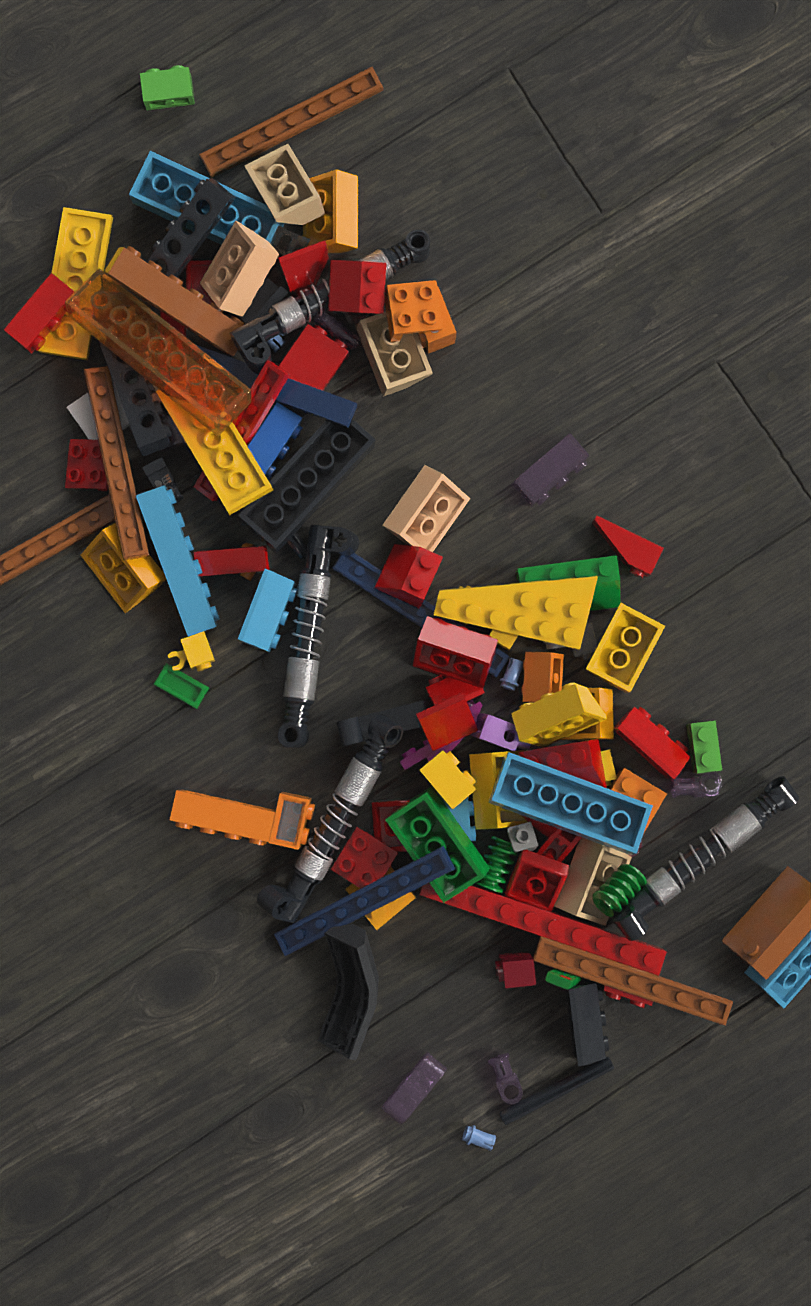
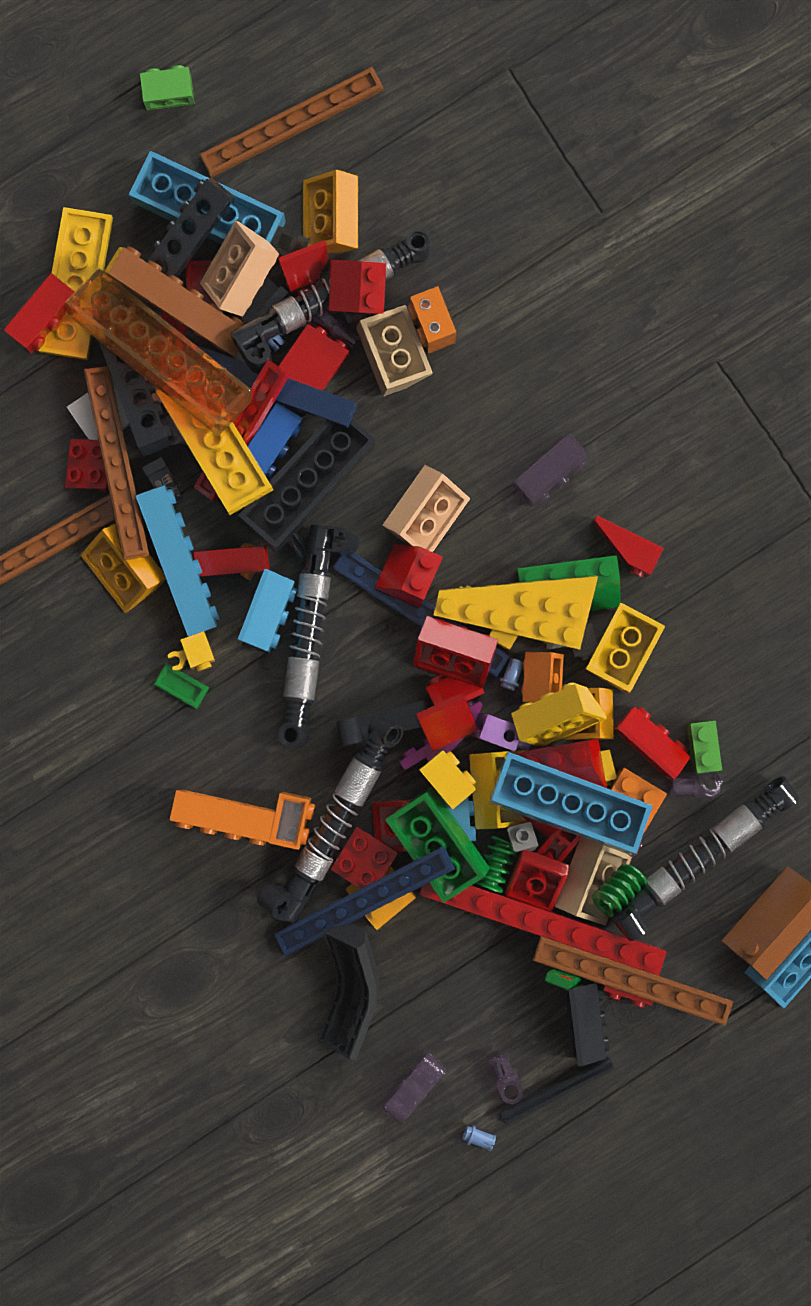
(285, 187): tan slope -> none
(412, 308): orange bracket -> none
(515, 969): dark red brick -> none

